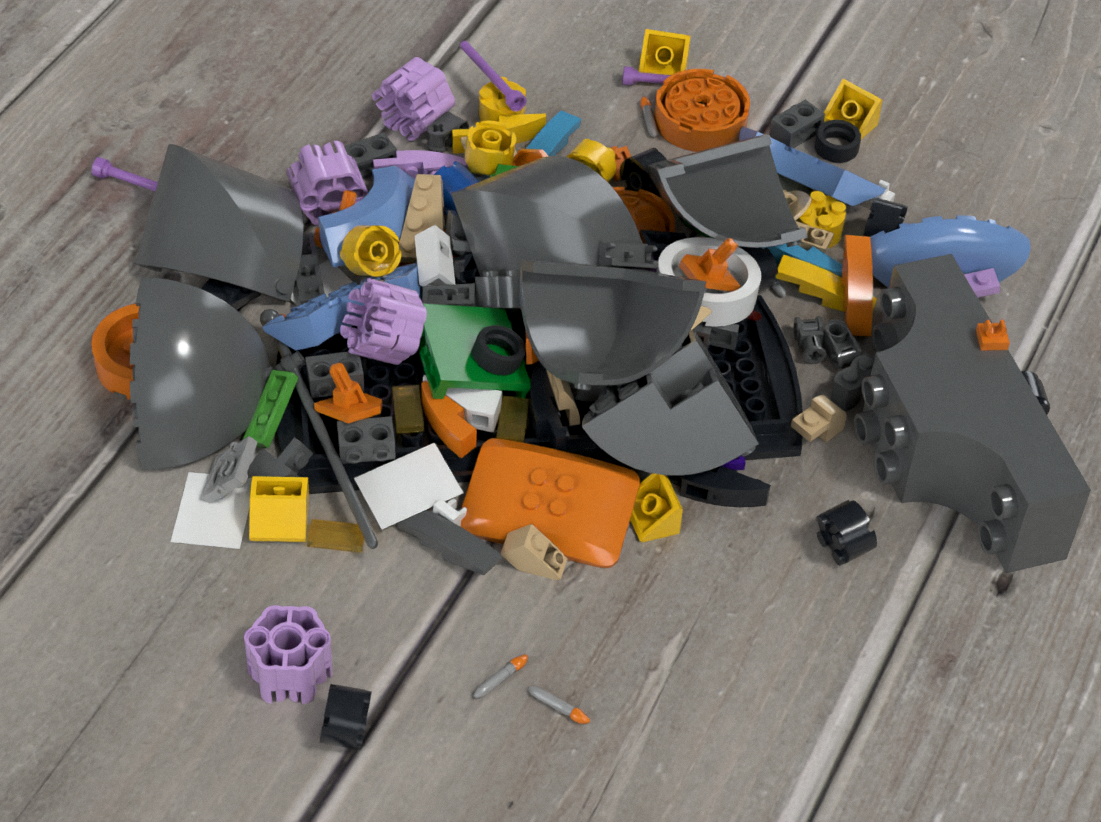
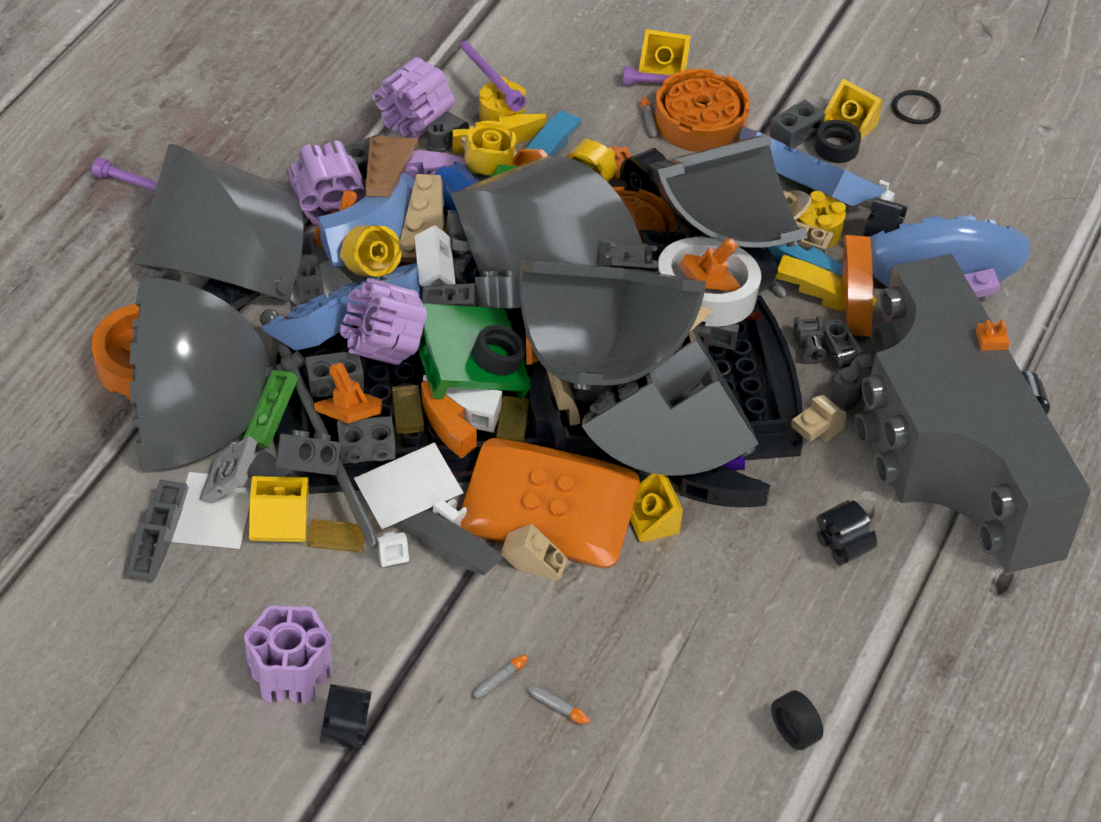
(157, 530): none -> dark grey slope
(307, 453): none -> dark grey brick
(387, 162): none -> medium nougat wing
(393, 549): none -> white tile
(797, 720): none -> black tyre
(917, 121): none -> black tyre

